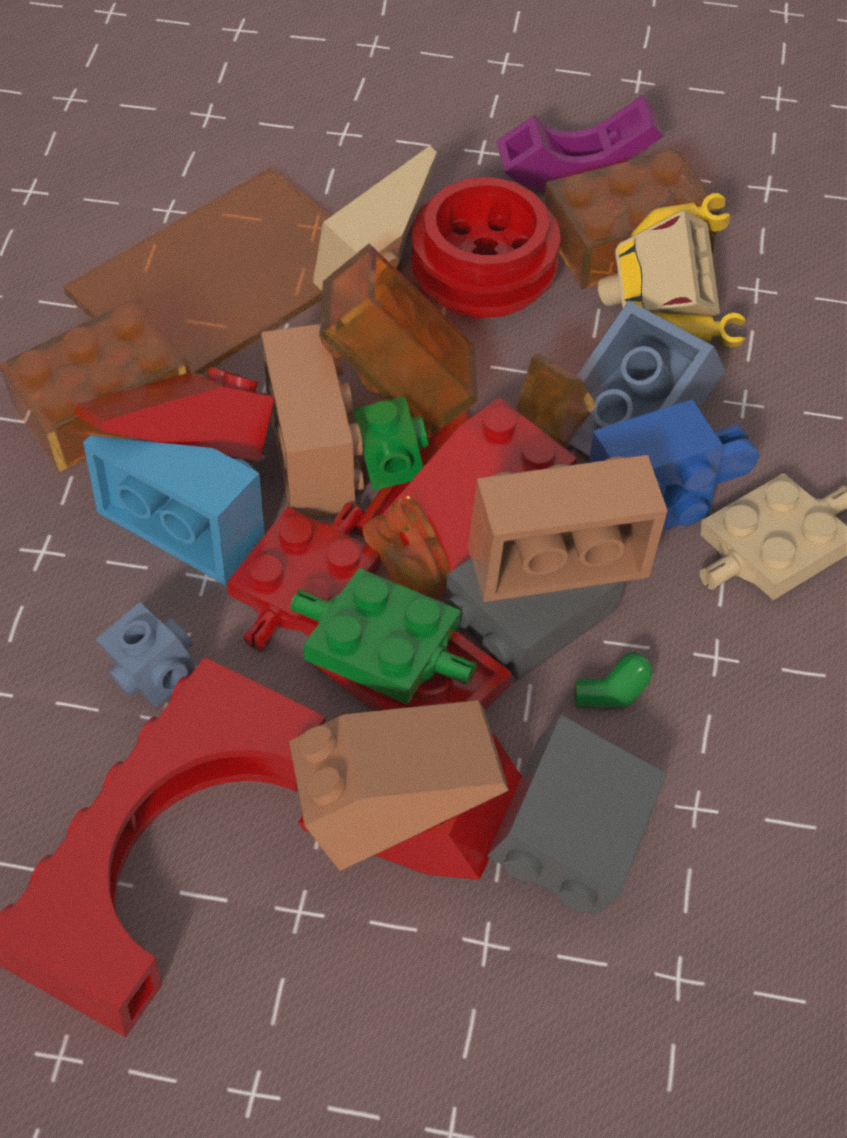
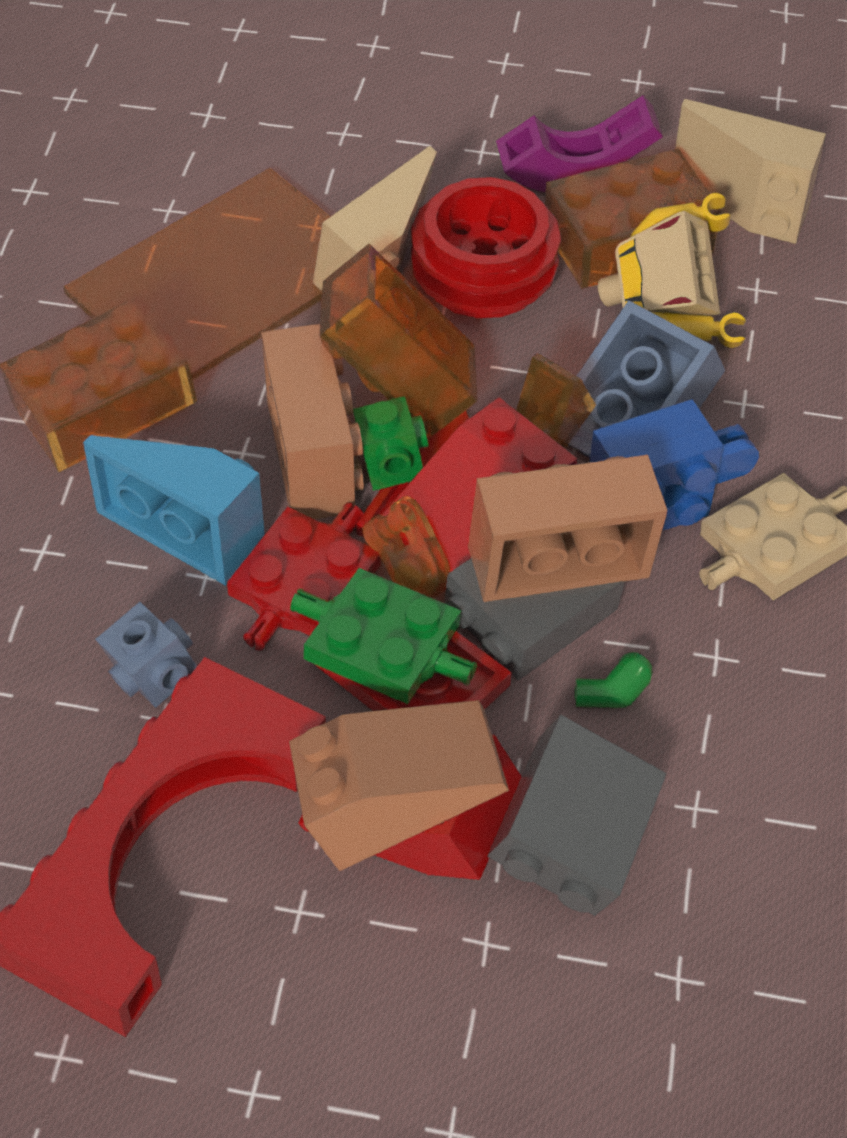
(188, 410): red slope -> none
(755, 164): none -> tan slope

